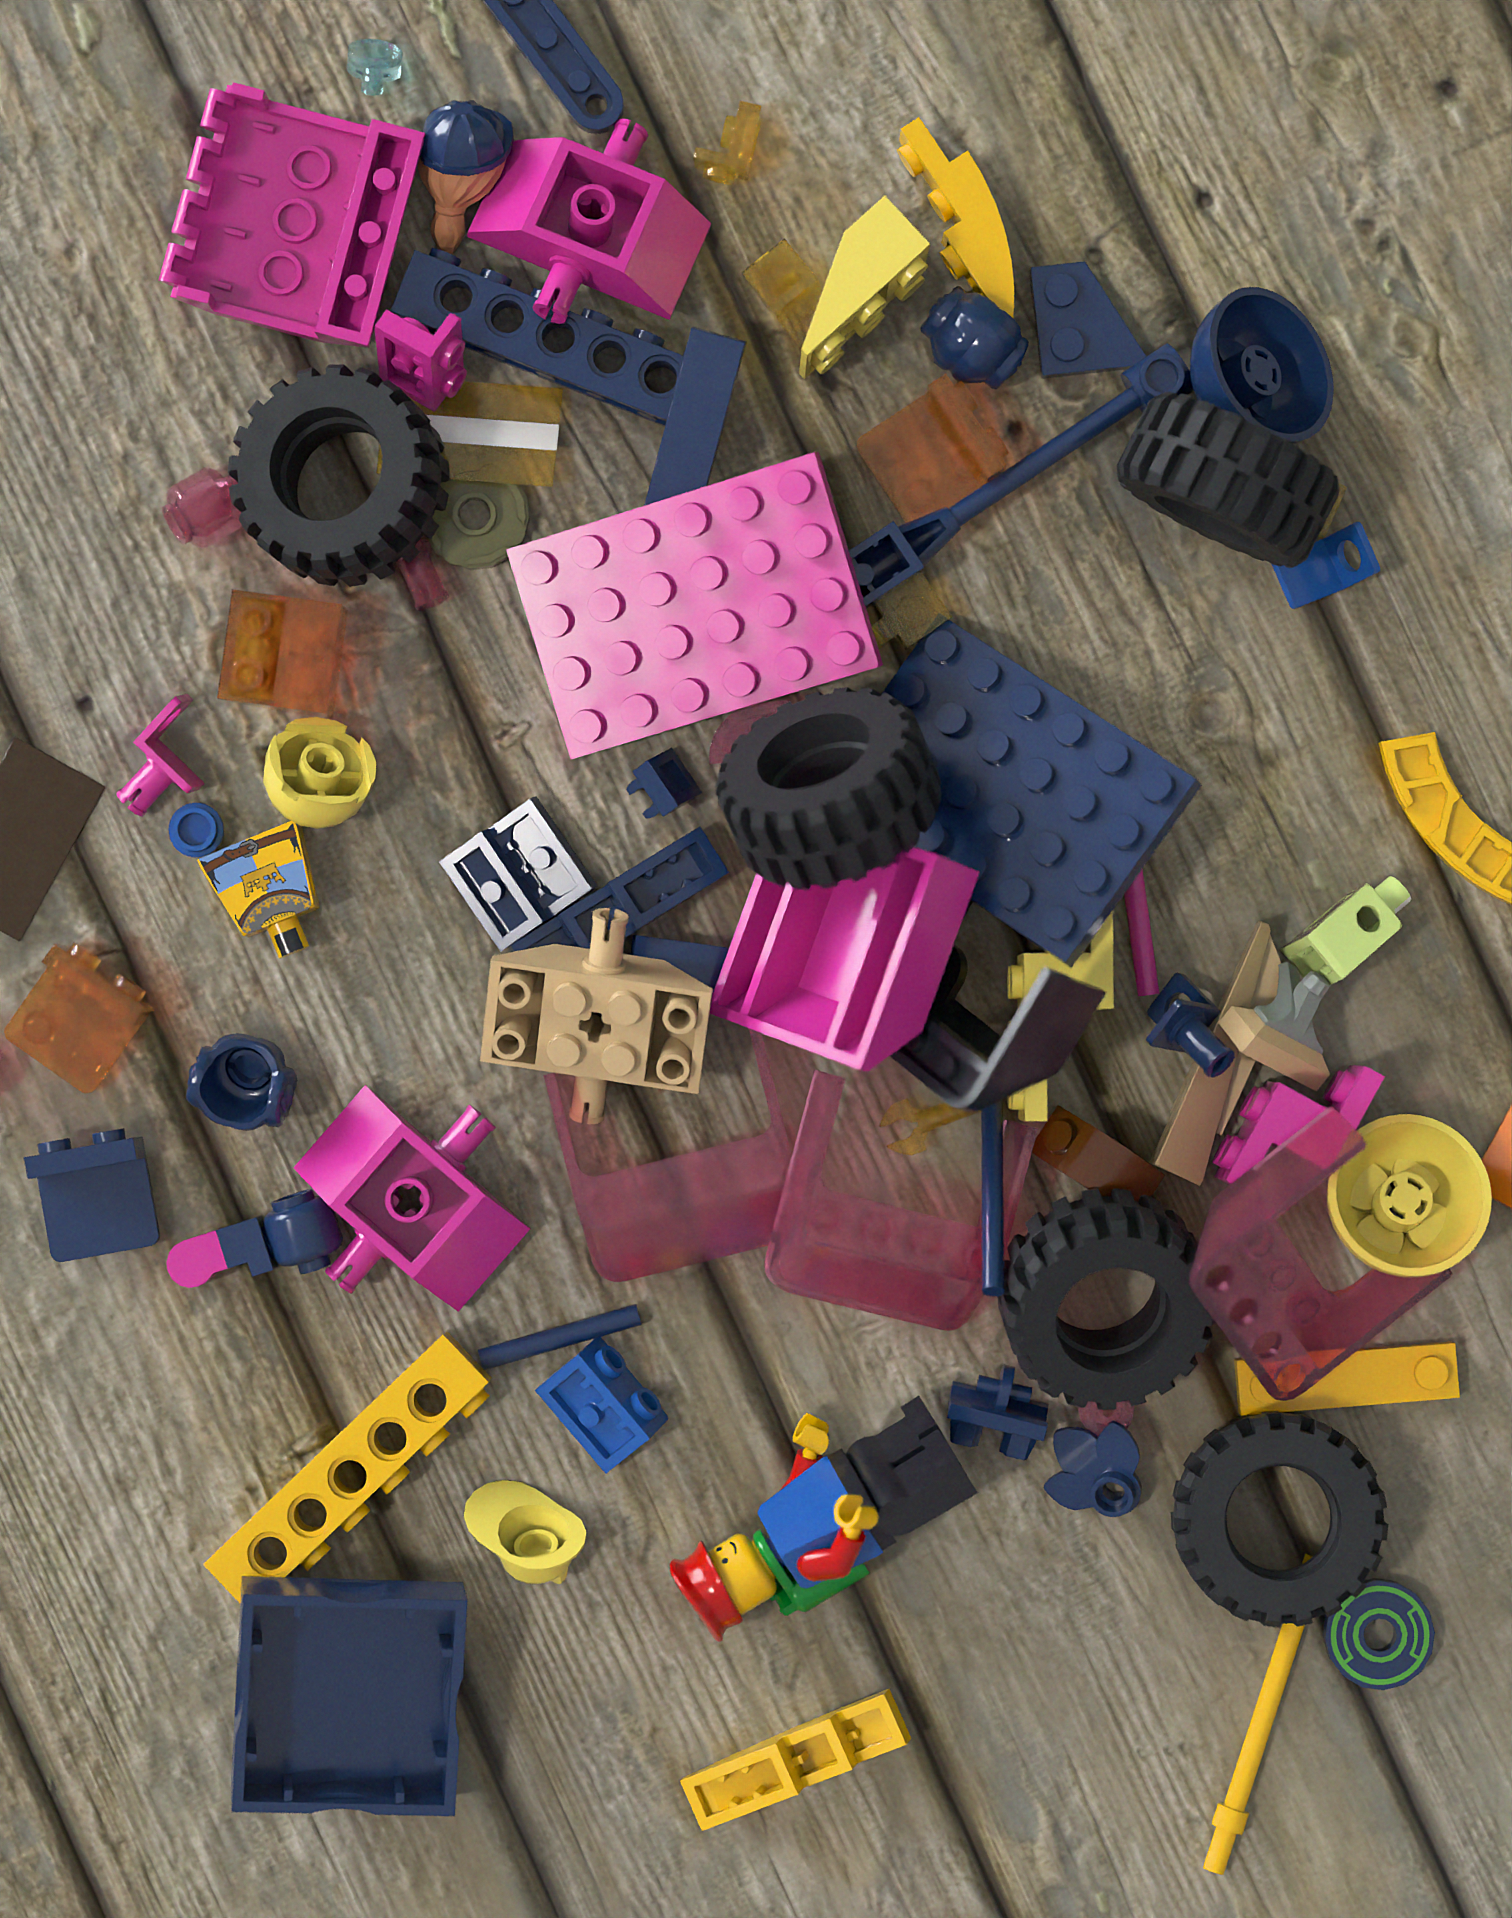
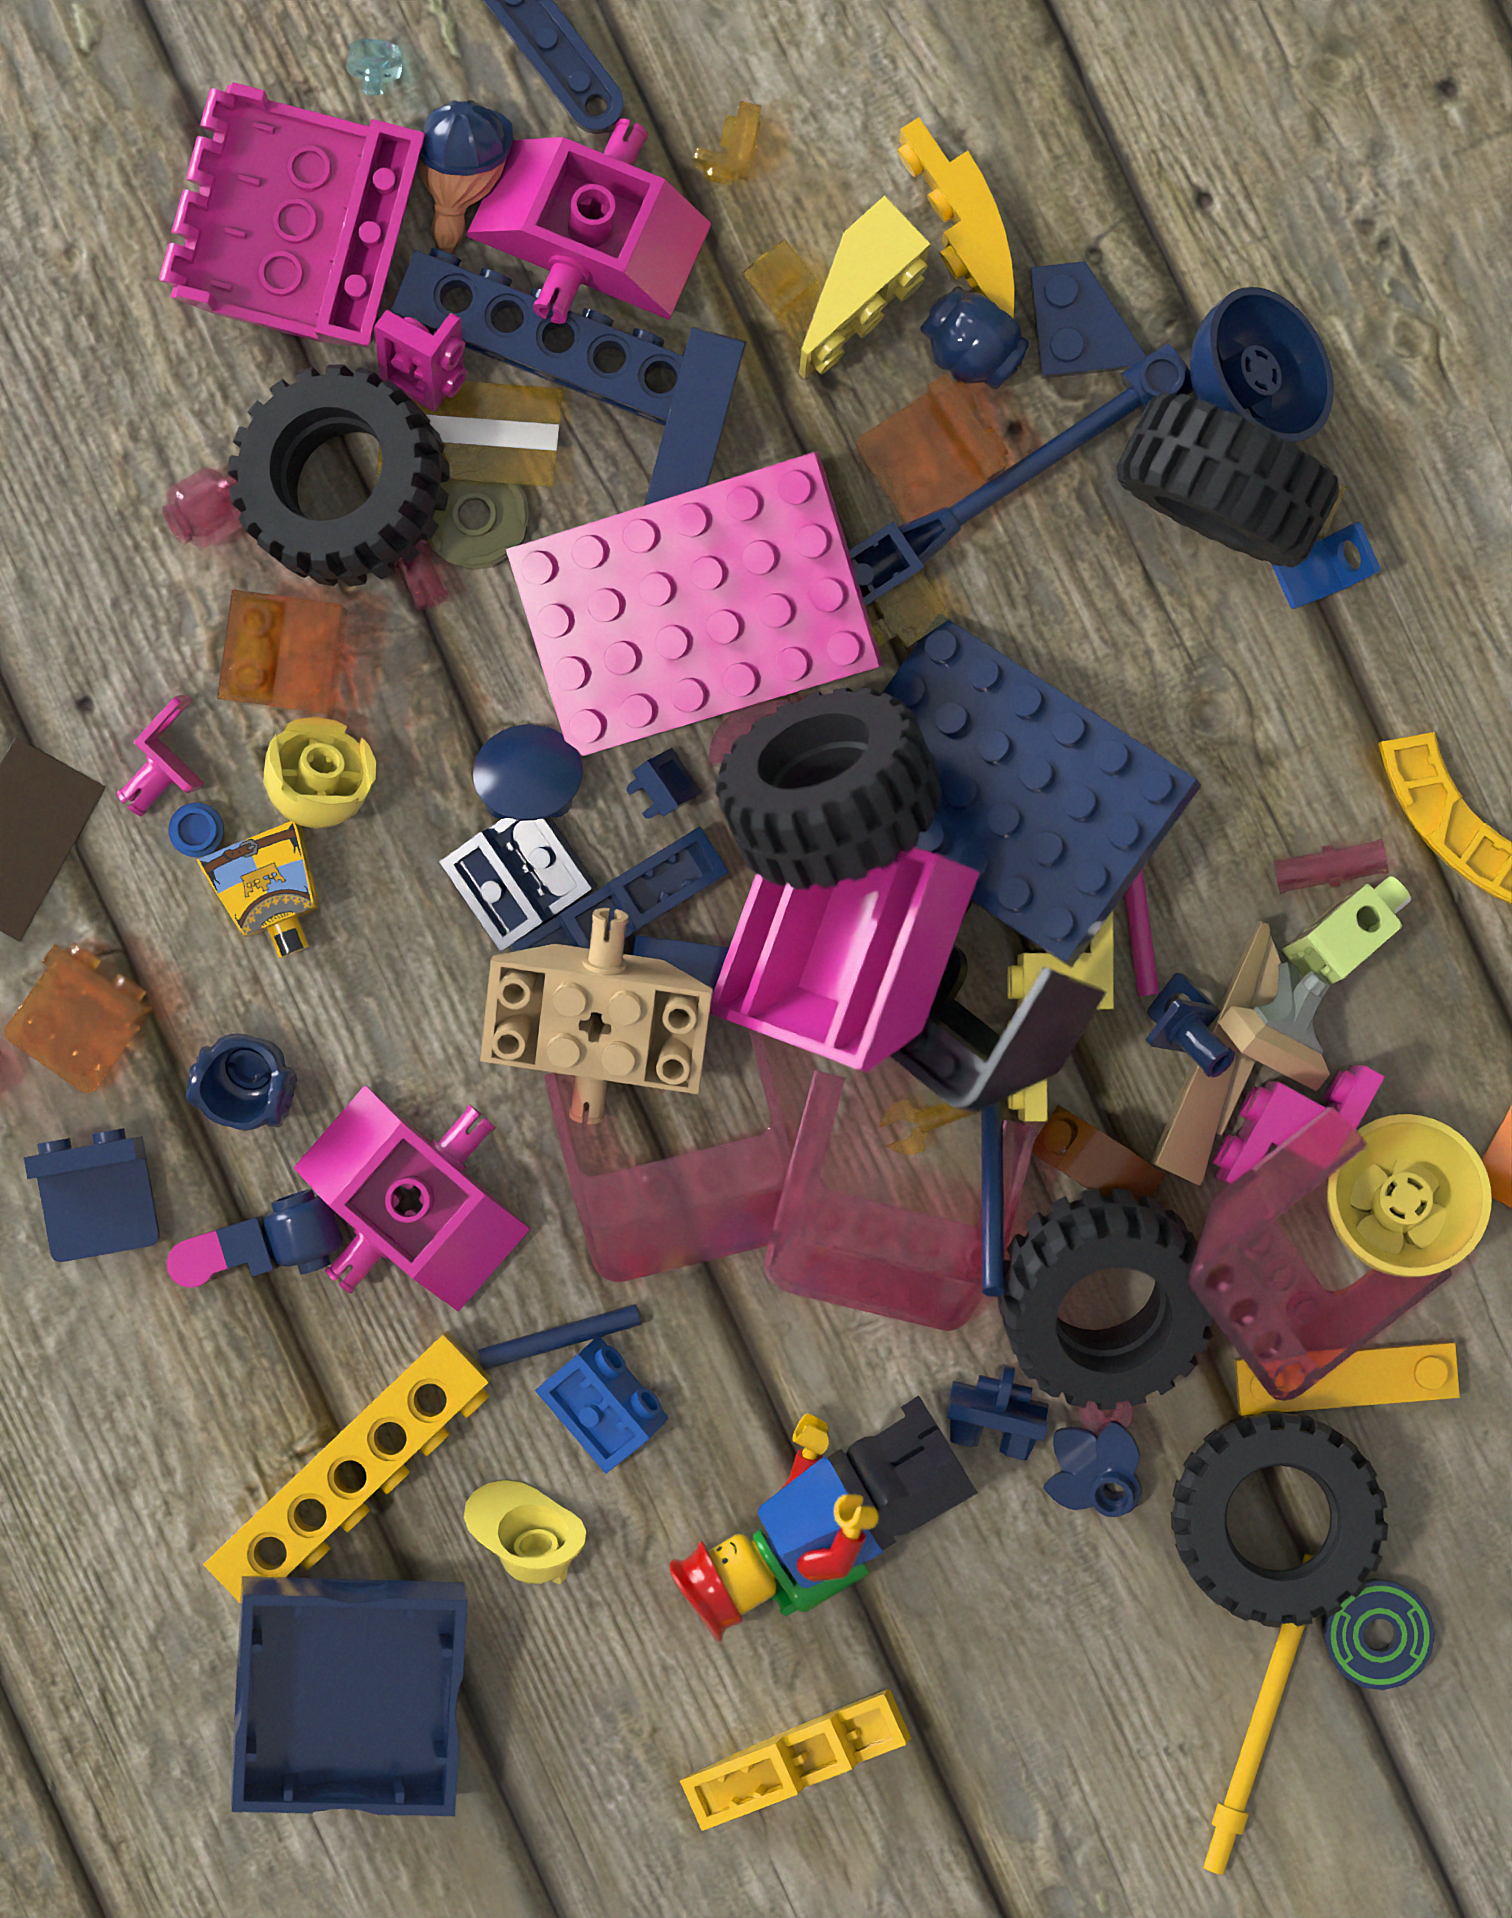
(527, 773): none -> dark blue dish
(1331, 866): none -> clear pink pin

